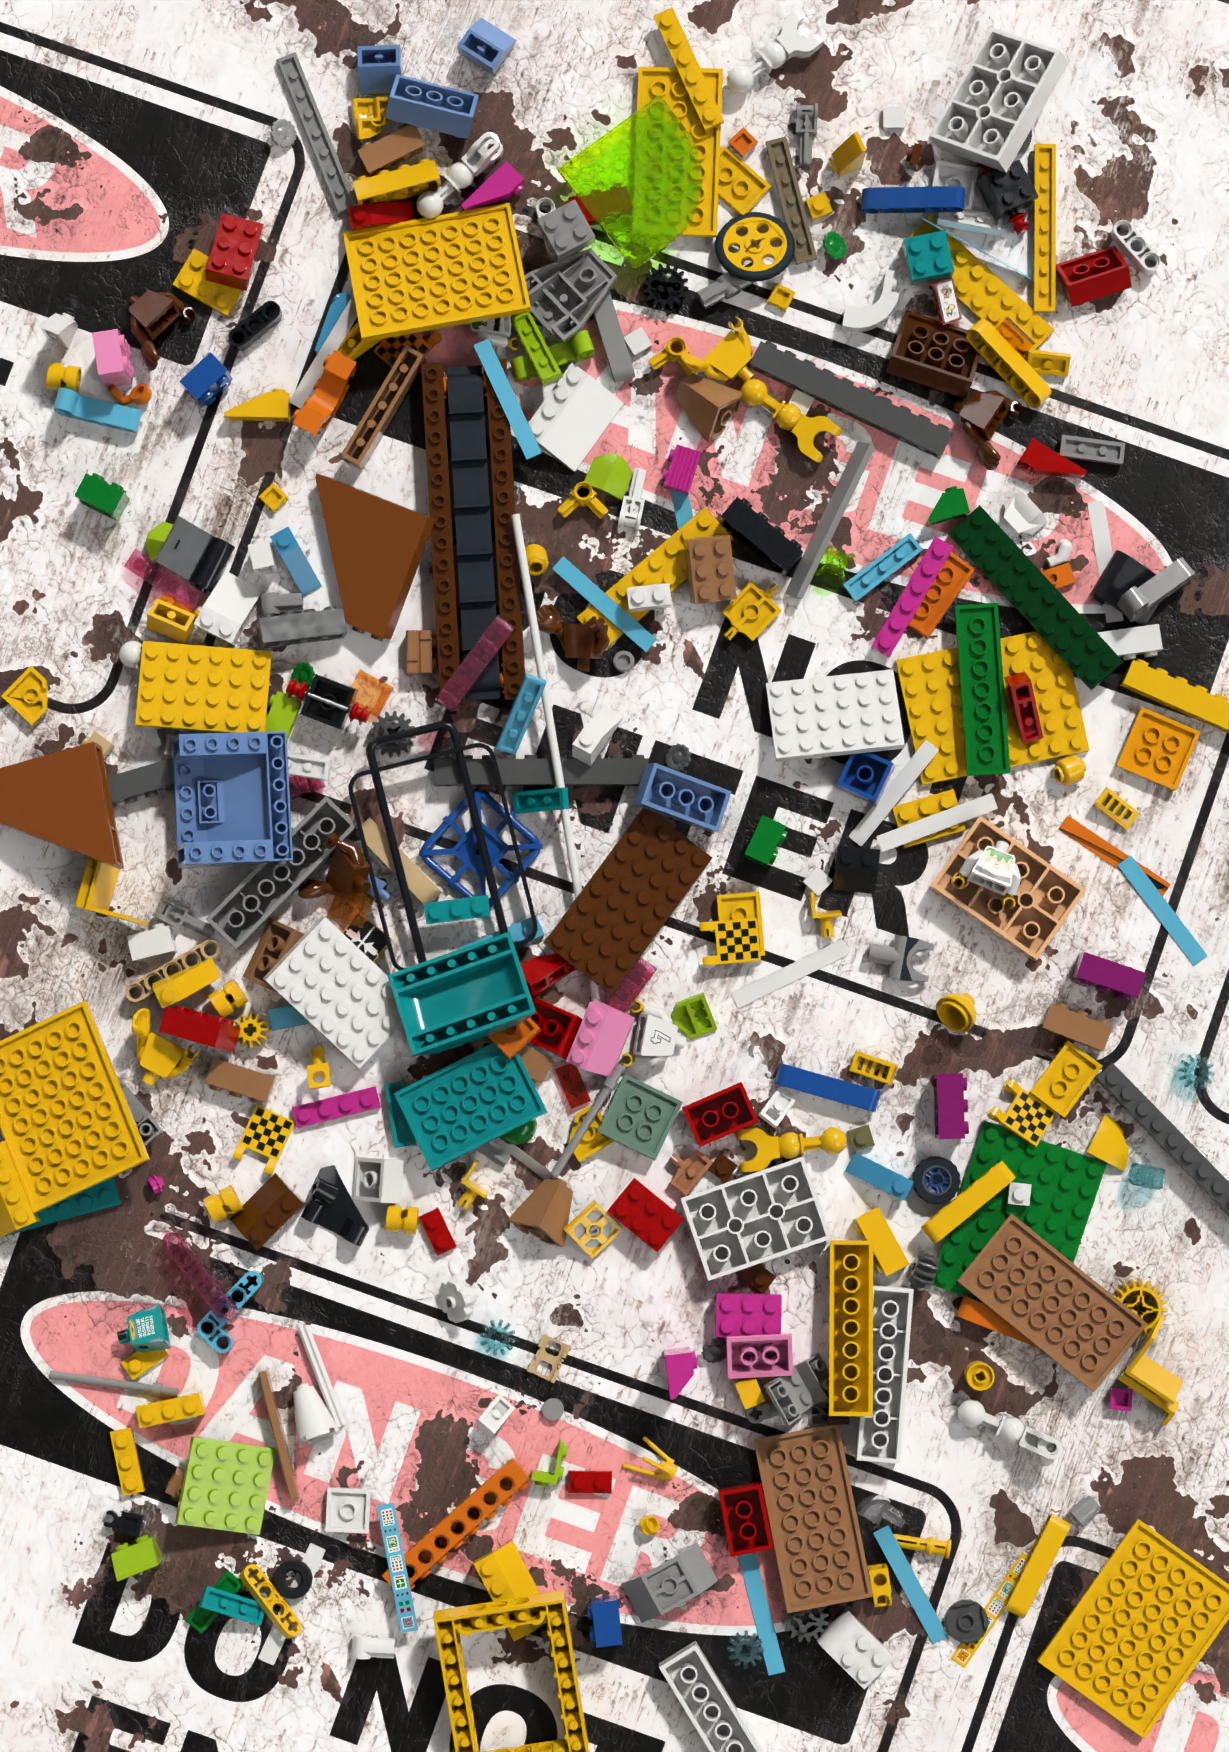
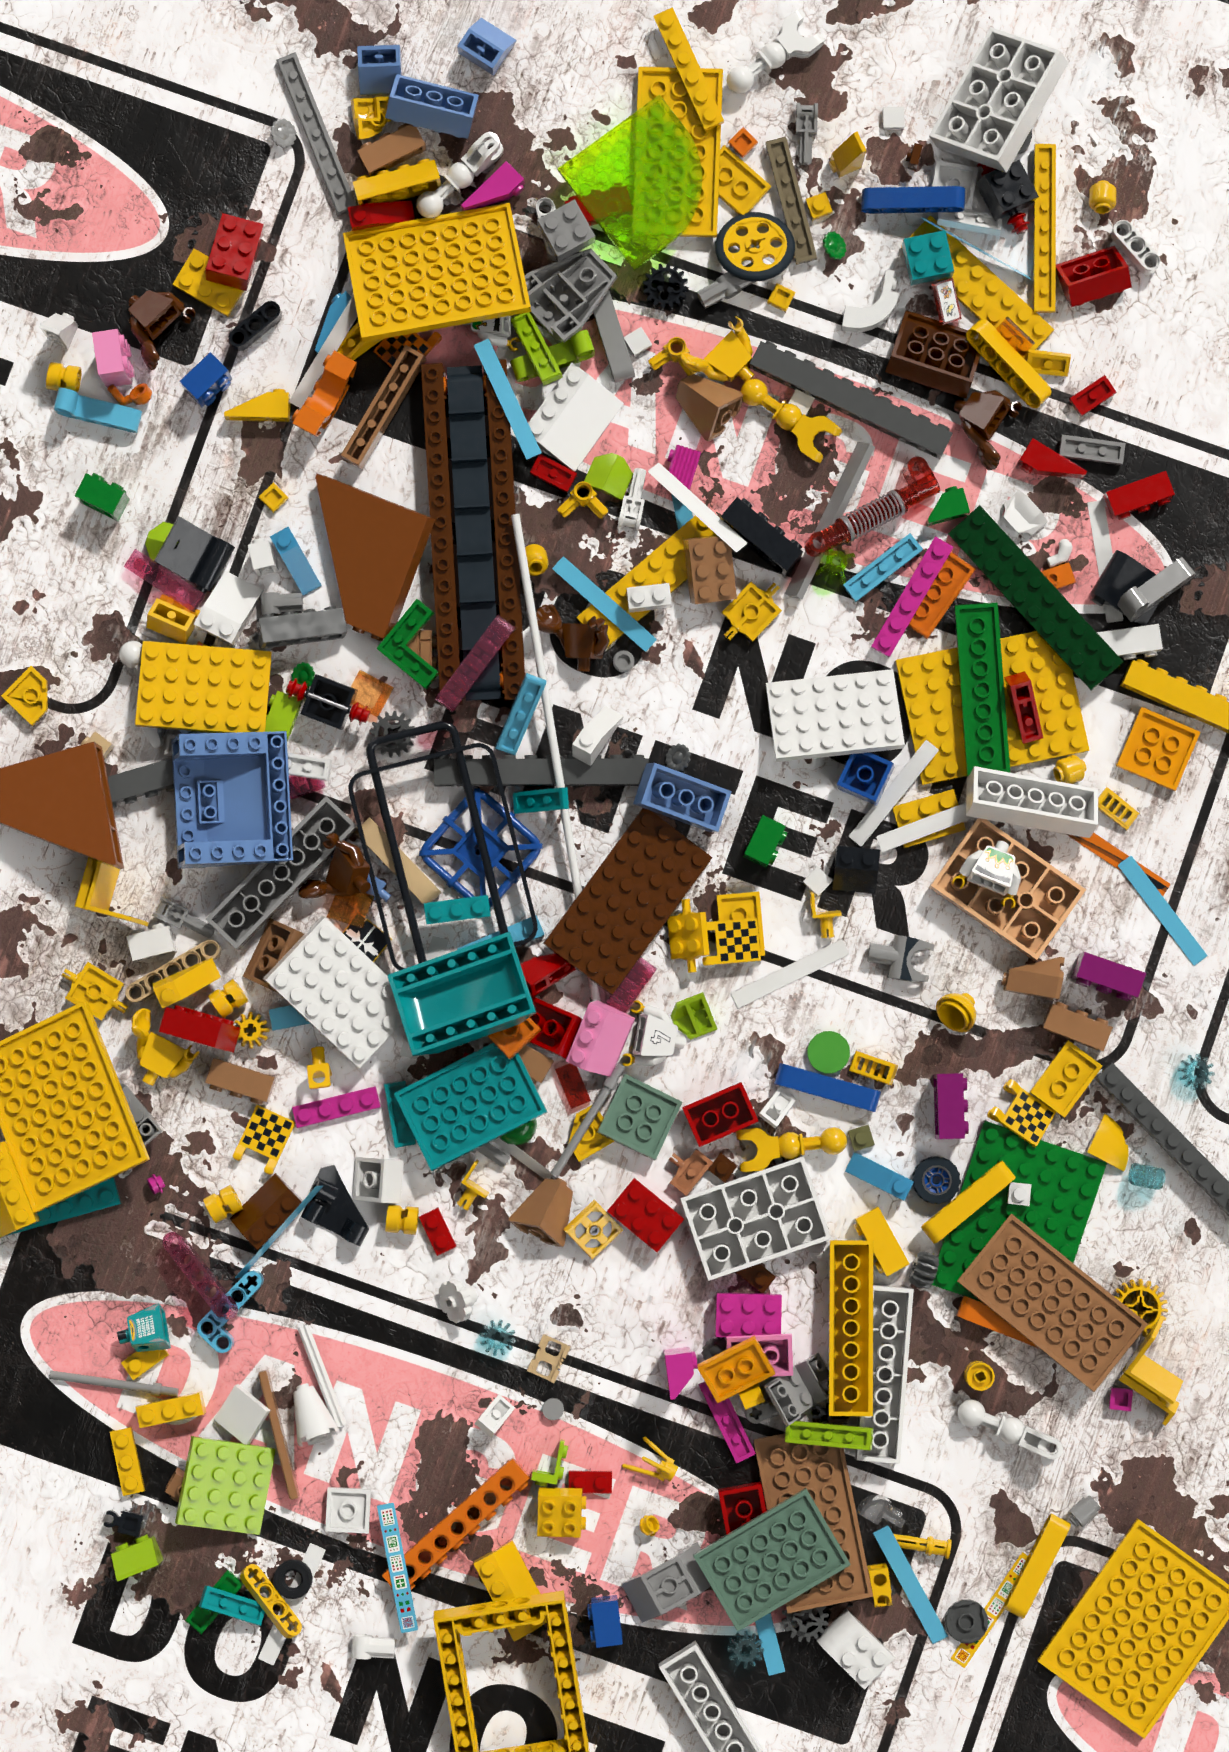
(97, 988): none -> yellow plate
(242, 1414): none -> white tile
(279, 1231): none -> medium azure sticker
(396, 644): none -> green plate
(553, 473): none -> red plate
(560, 1512): none -> yellow brick
(688, 935): none -> yellow plate
(697, 507): none -> white sticker
(729, 1425): none -> dark pink plate
(736, 1369): none -> light orange plate
(771, 1559): none -> sand green plate
(828, 1052): none -> bright green tile
(829, 1435): none -> lime plate
(874, 513): none -> clear red piece
(1032, 802): none -> white brick
(1036, 979): none -> medium nougat slope
(1092, 396): none -> red plate
(1102, 197): none -> yellow head
(1139, 495): none -> red brick

